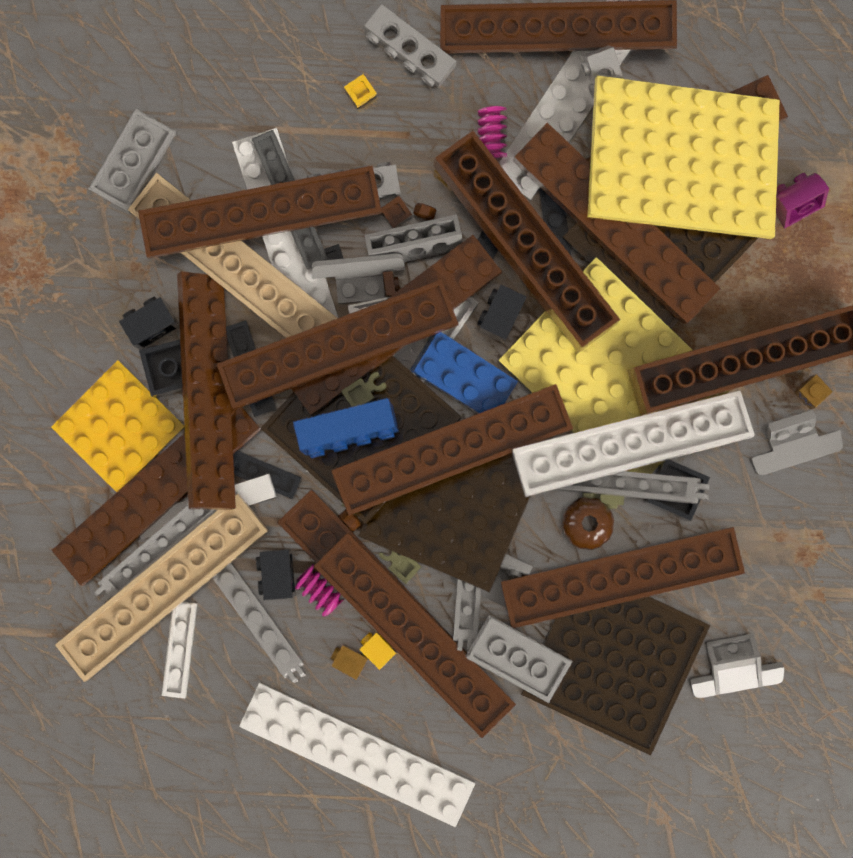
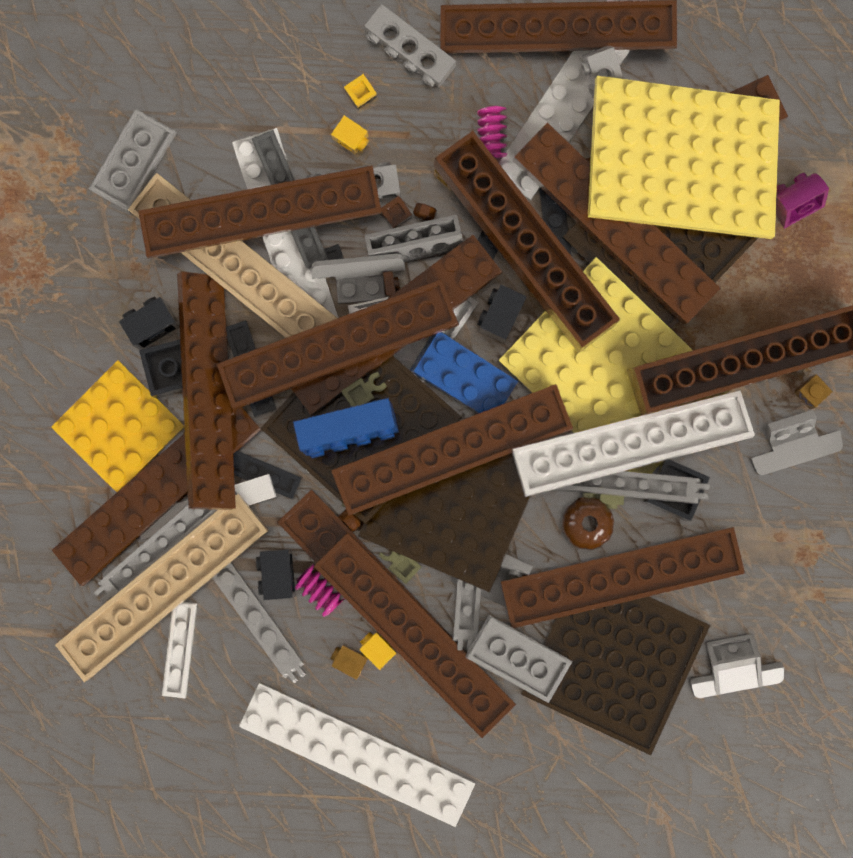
(350, 135): none -> yellow brick

